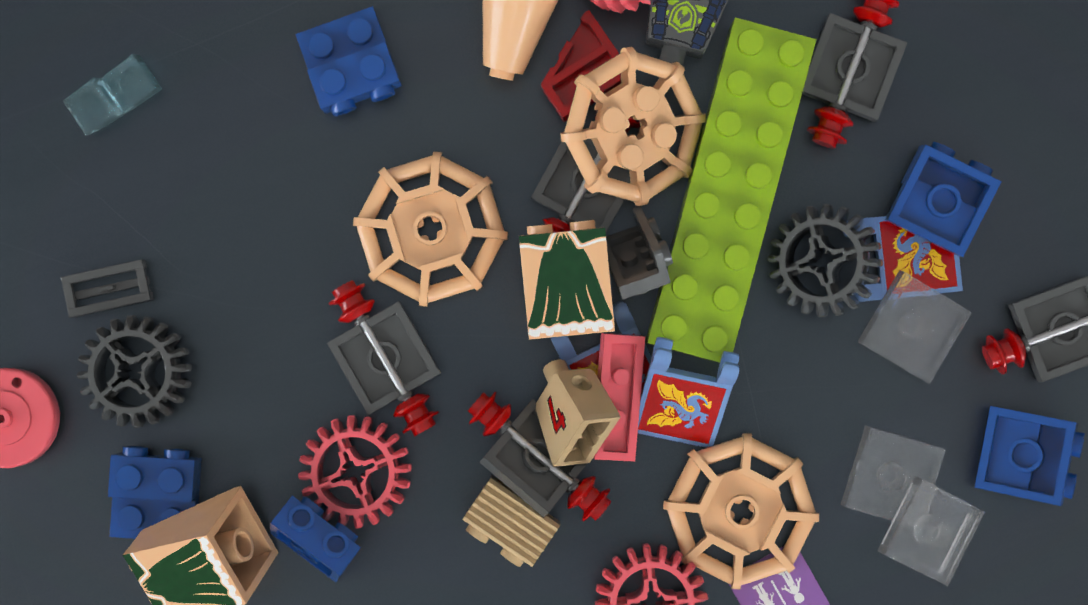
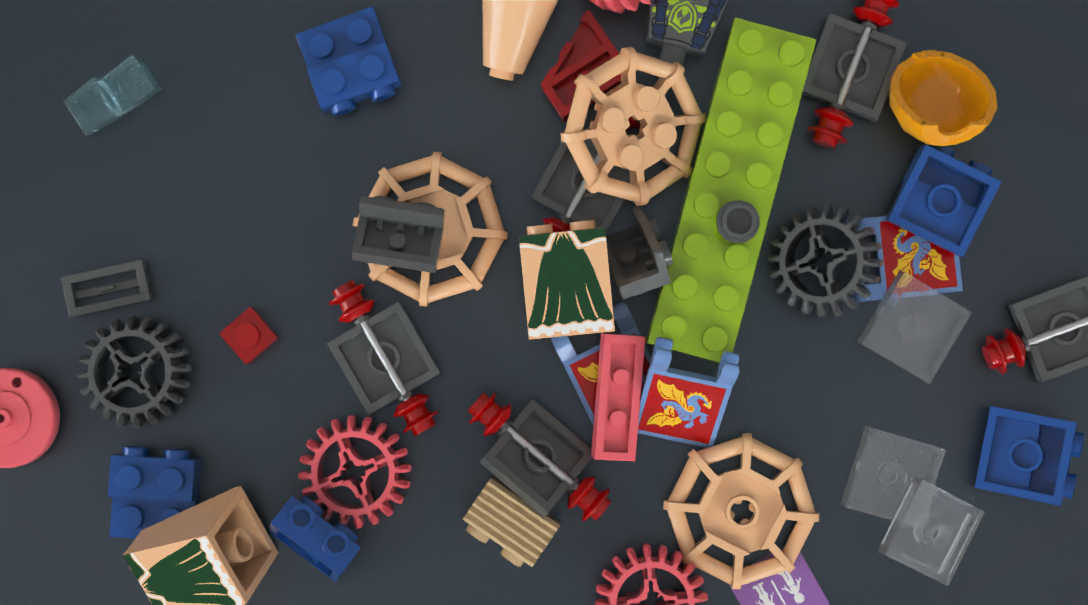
(249, 335): none -> red plate
(398, 234): none -> dark grey bracket
(574, 414): tan torso -> none
(737, 221): none -> dark grey plate
(941, 98): none -> light orange cylinder

